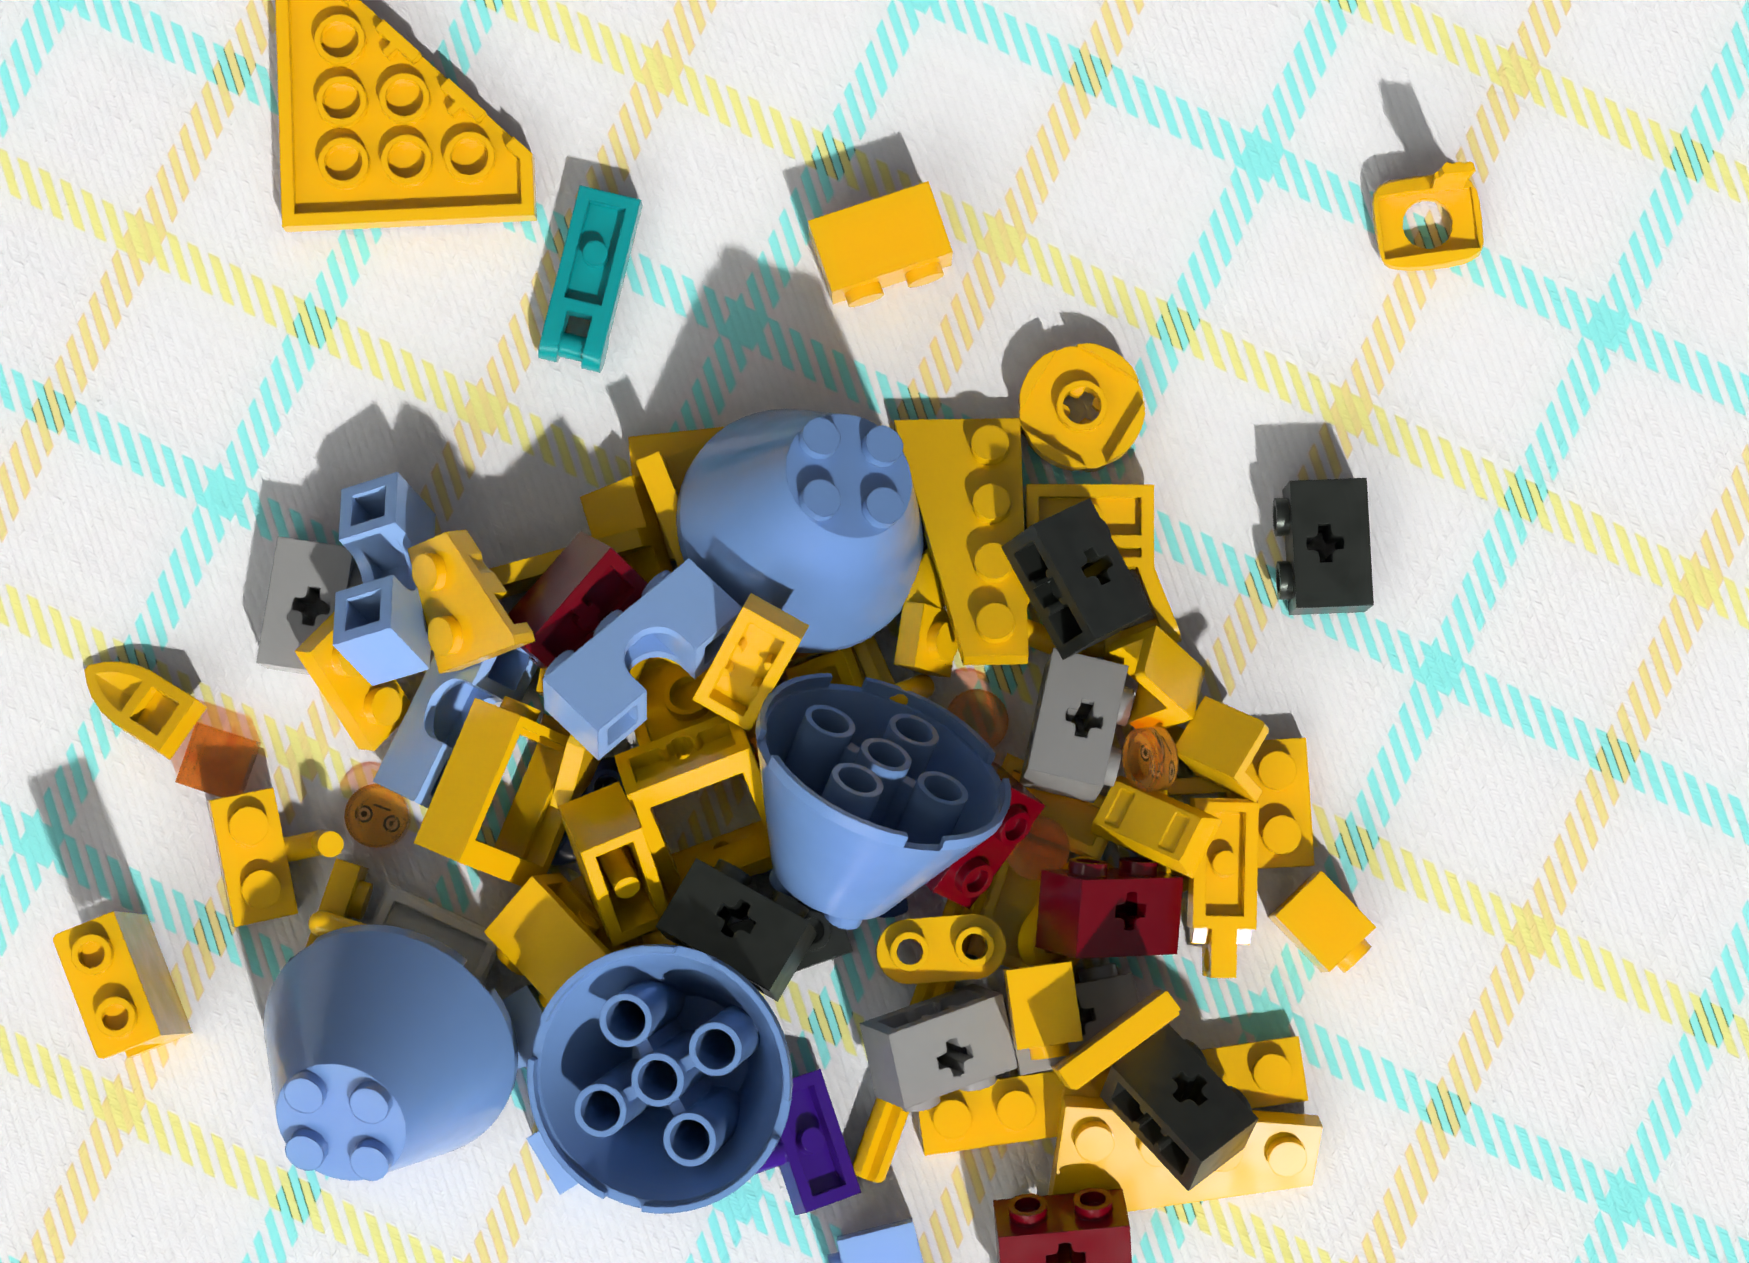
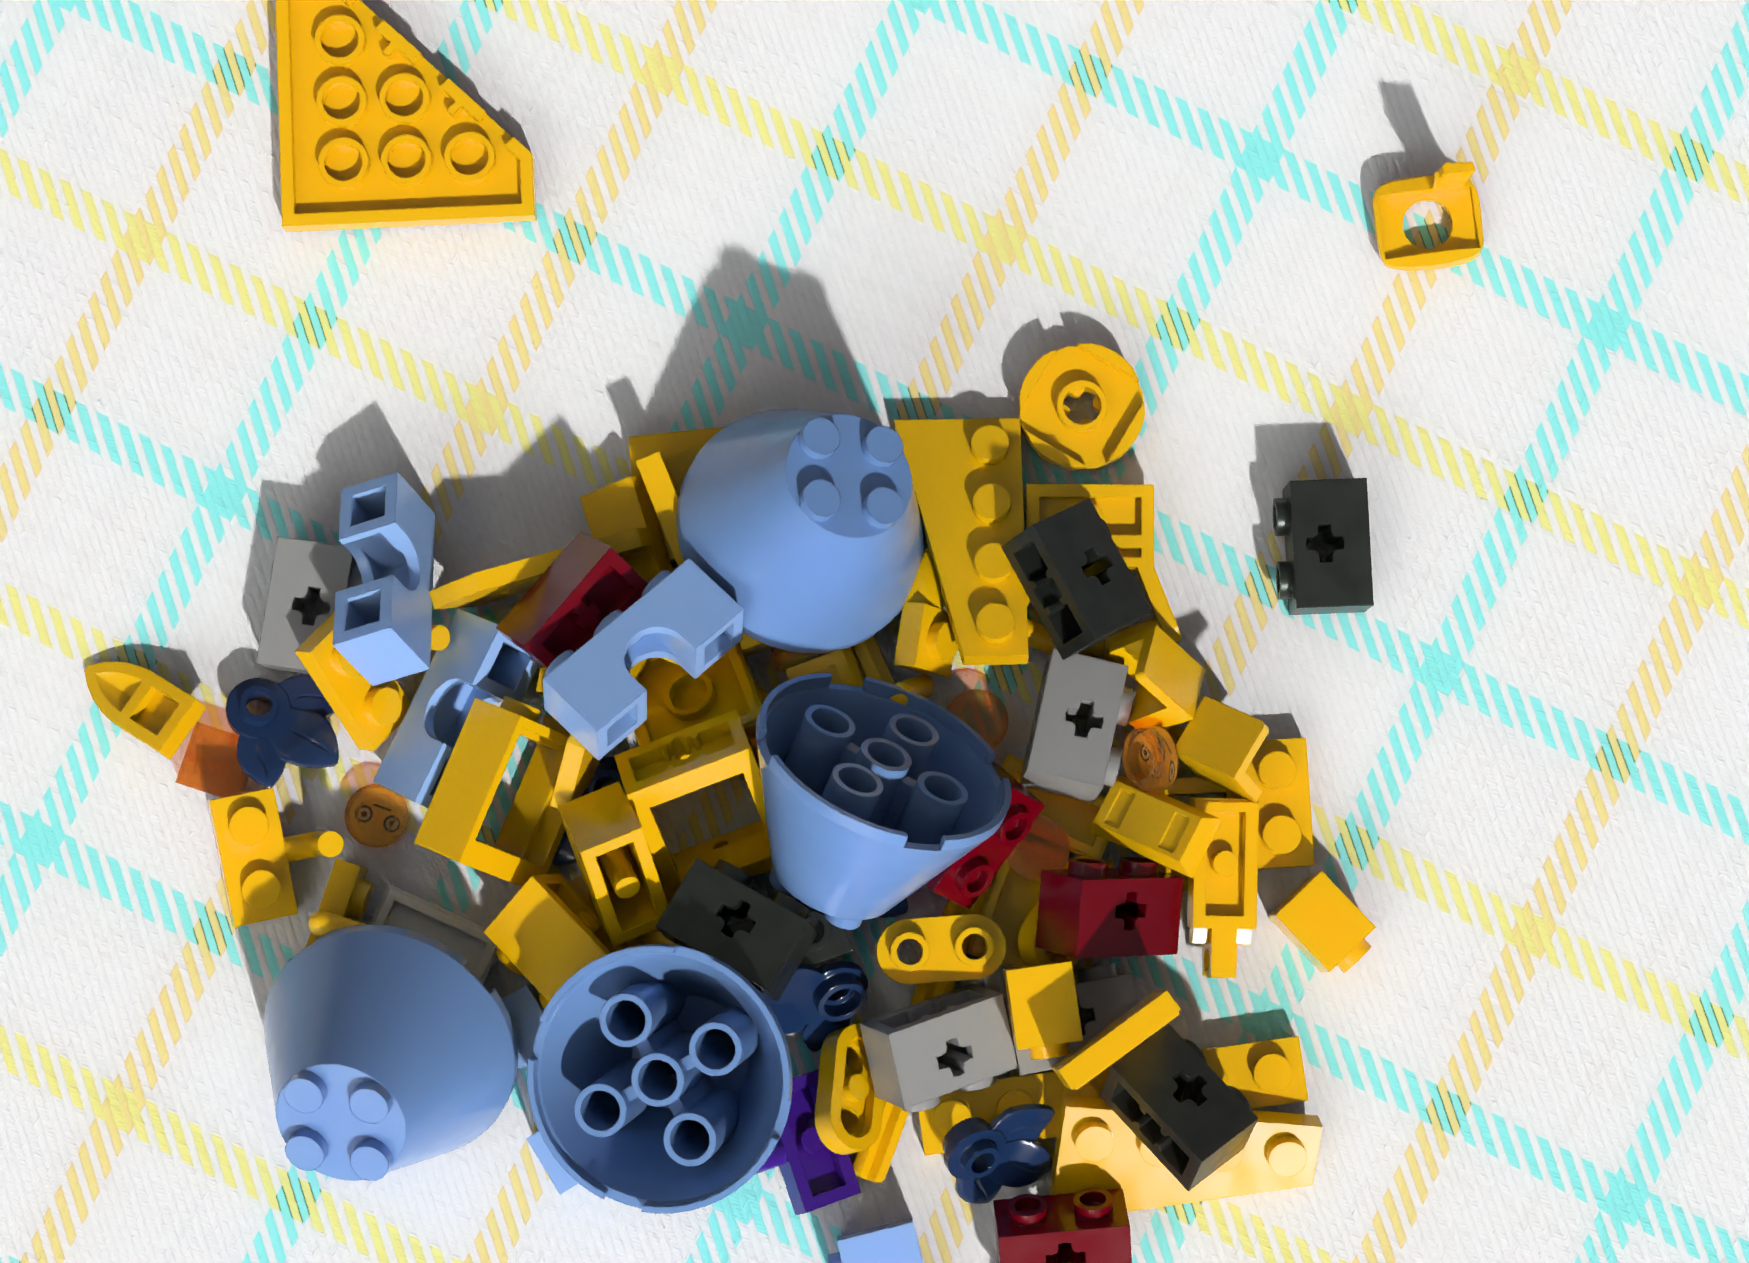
(121, 984): yellow panel -> none
(289, 733): none -> dark blue plate
(462, 603): yellow wing -> none
(590, 276): teal plate -> none
(750, 661): yellow tile -> none
(820, 1000): none -> dark blue plate
(846, 1094): none -> yellow plate
(881, 245): yellow brick -> none
(998, 1152): none -> dark blue plate

